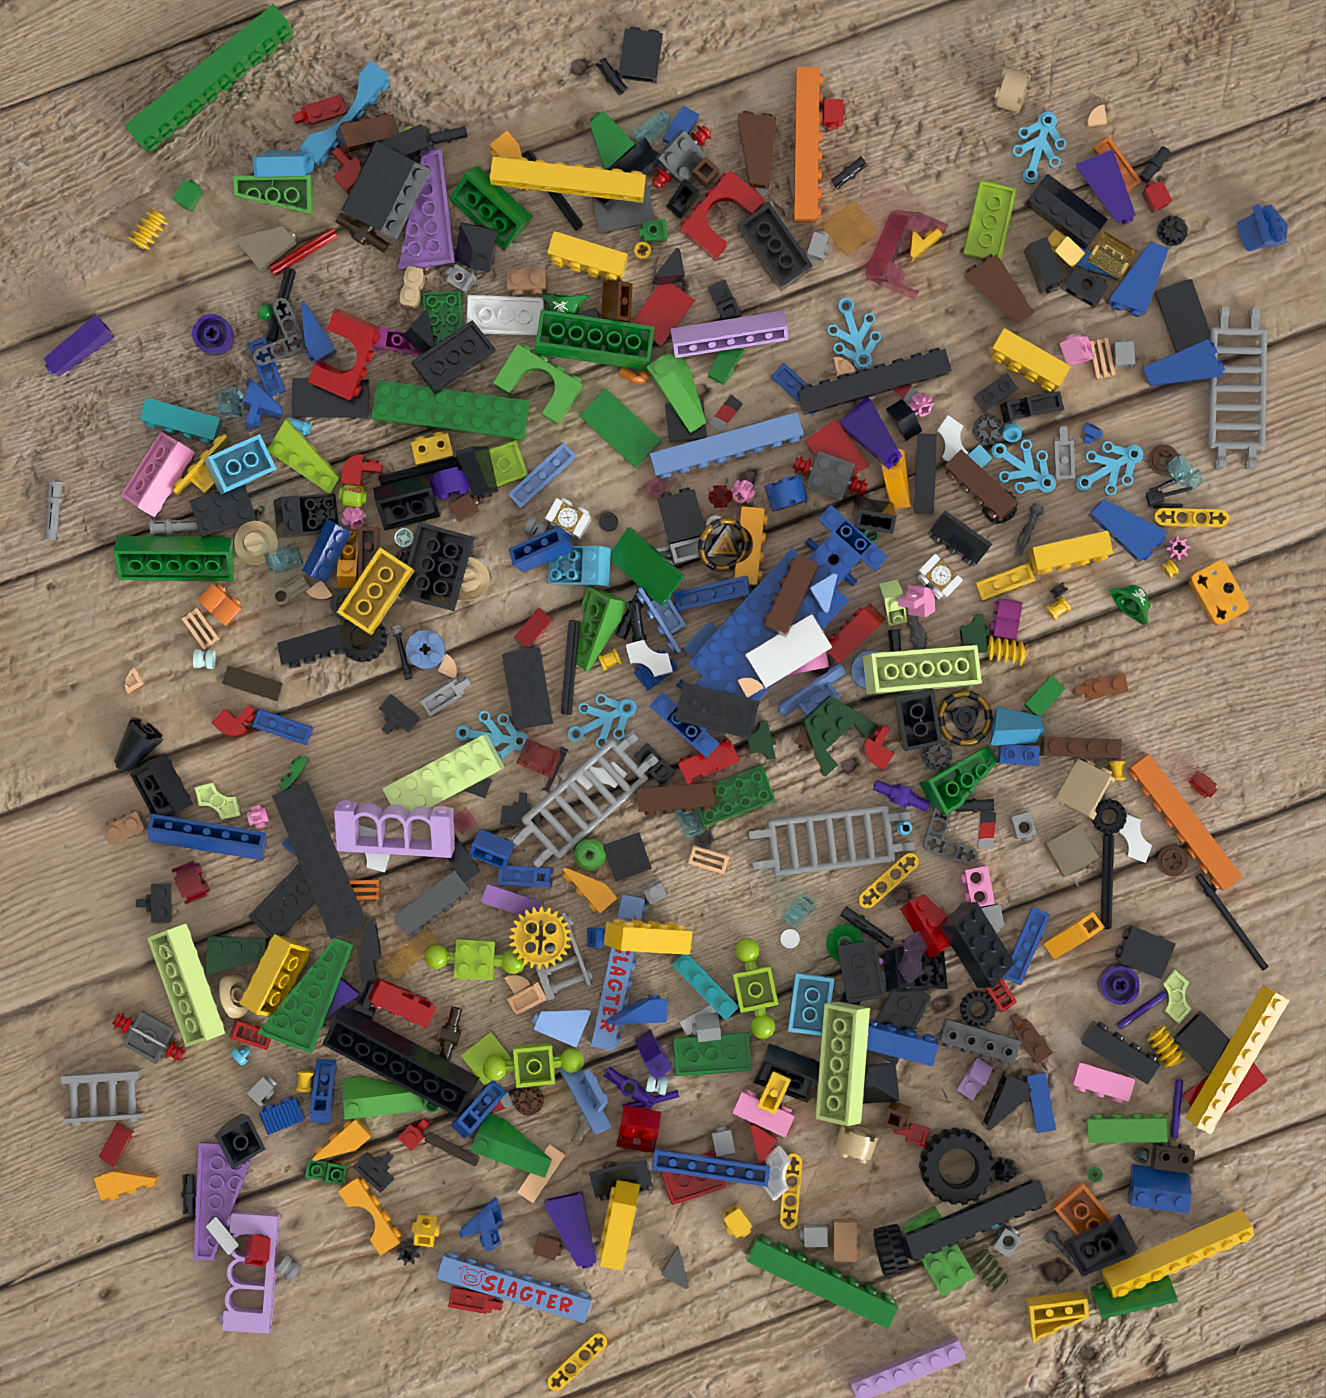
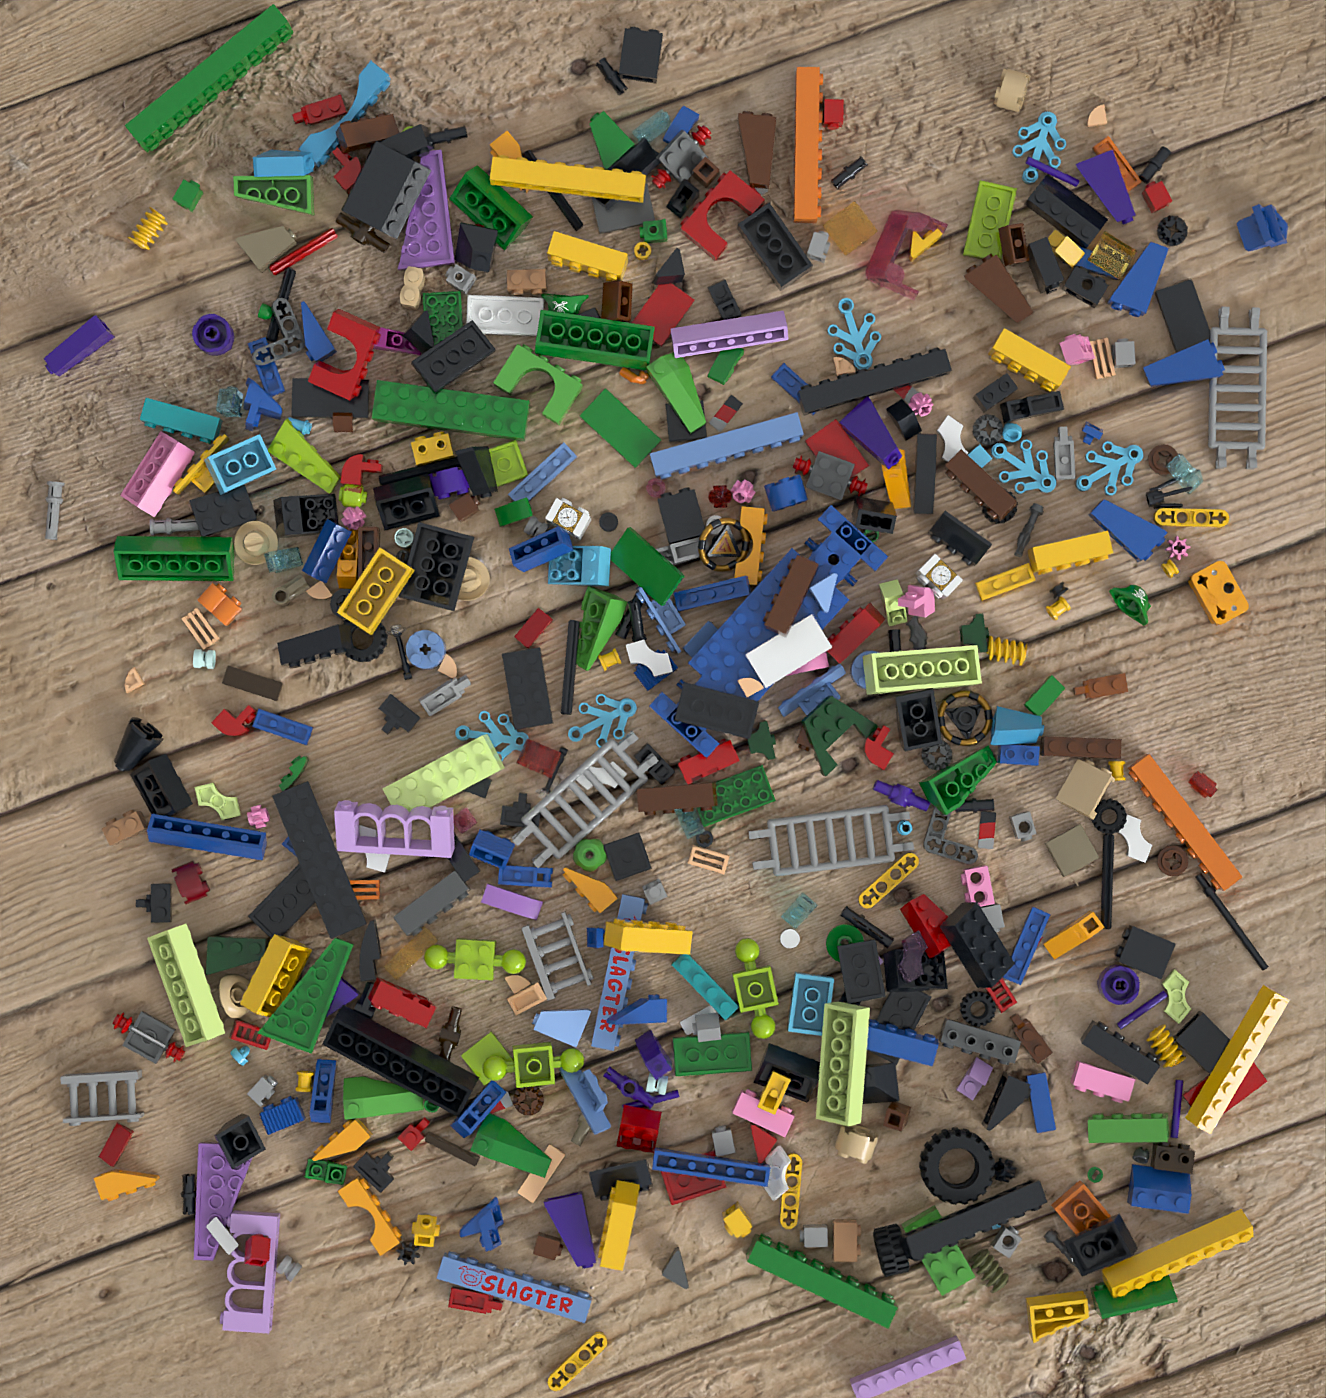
(342, 422): none -> reddish brown tile
(513, 512): none -> green slope
(522, 937): yellow gear -> none
(915, 1134): red plate -> none
(1006, 619): magenta brick -> none
(1013, 244): none -> reddish brown brick
(1052, 171): none -> dark purple bar

